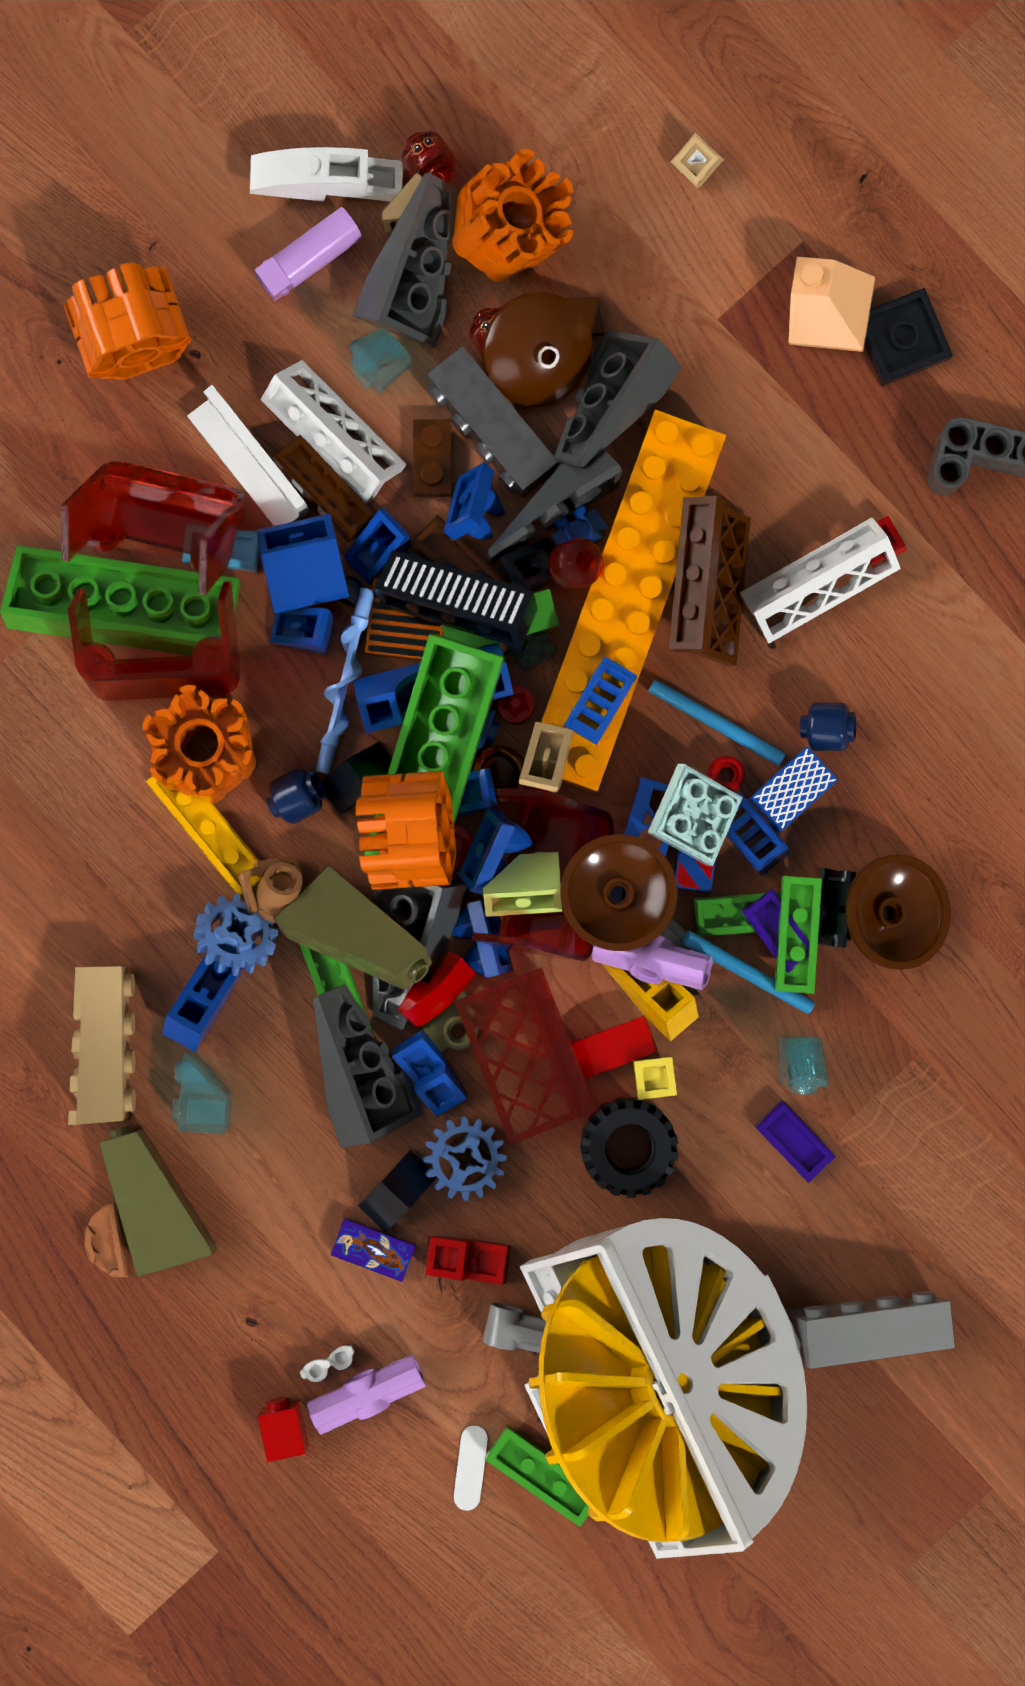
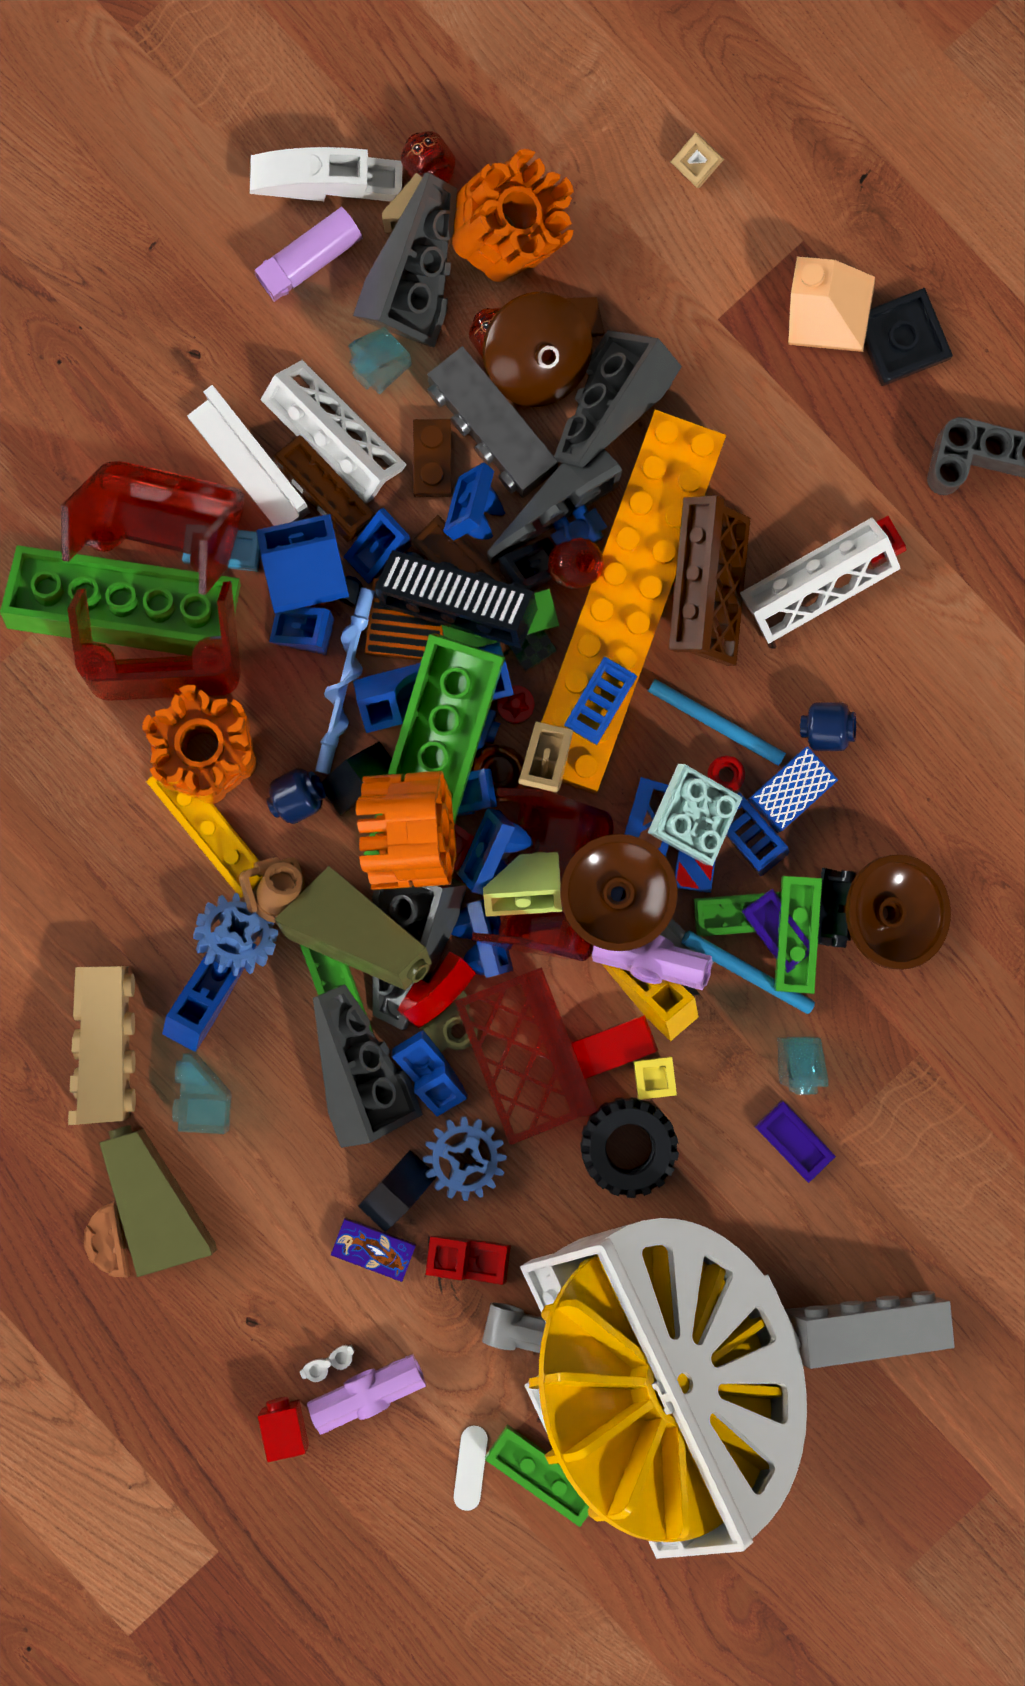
(133, 329): orange piece -> none

